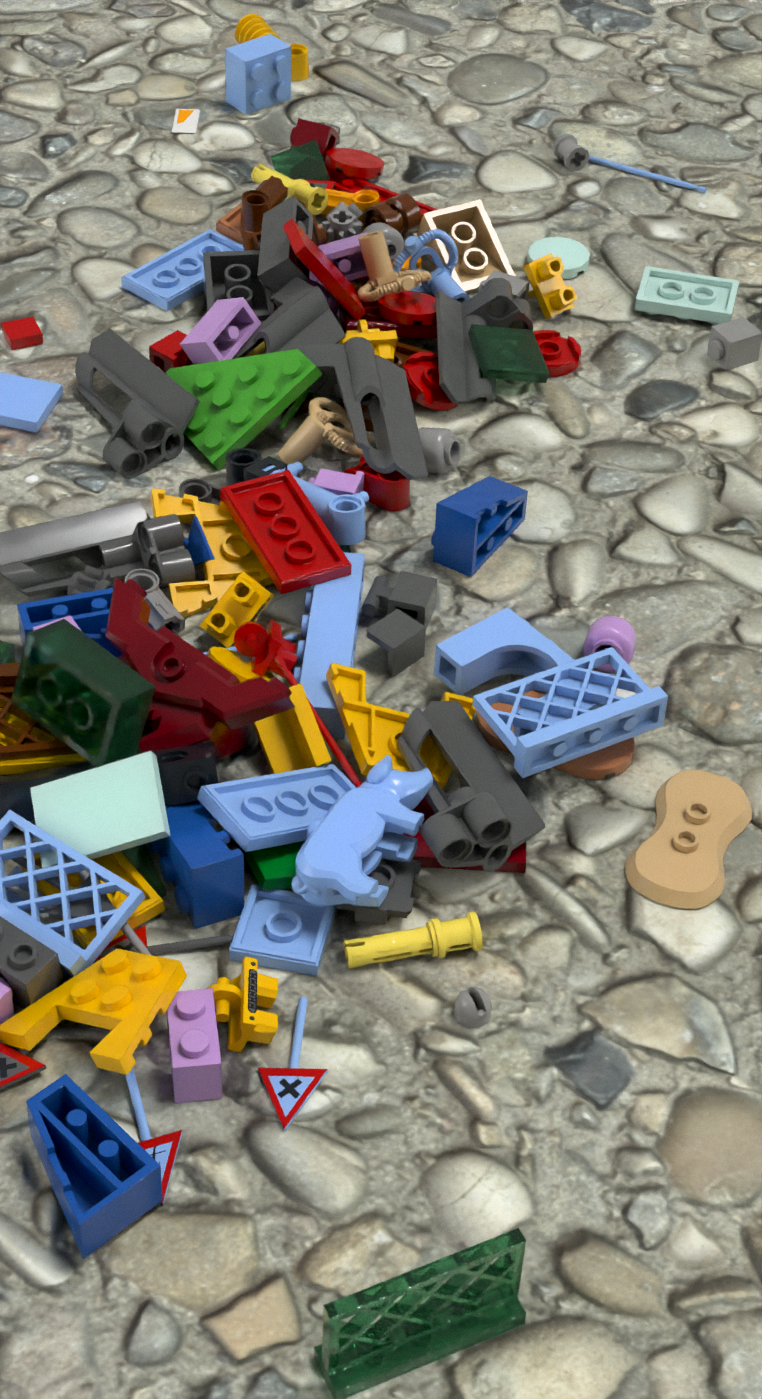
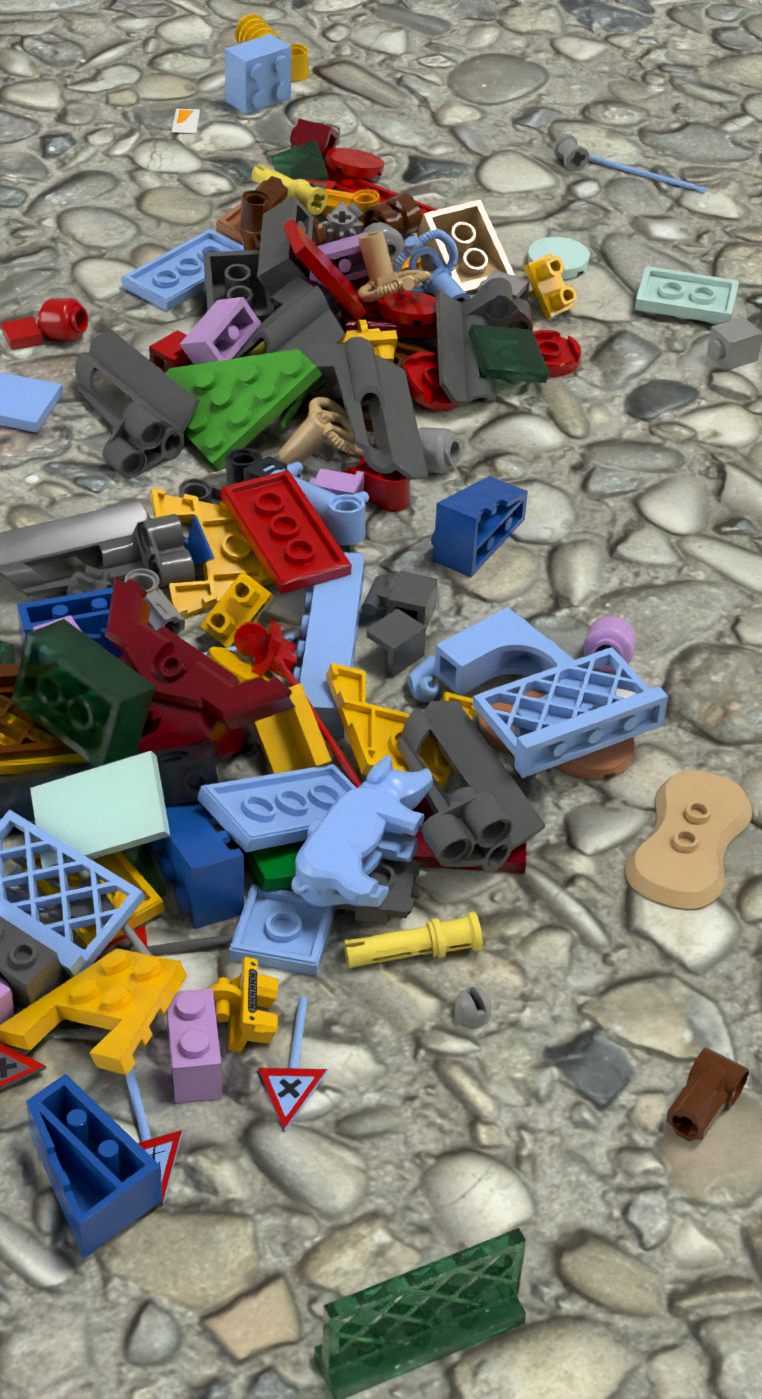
(62, 319): none -> red head
(420, 681): none -> light blue arm
(709, 1088): none -> reddish brown piece

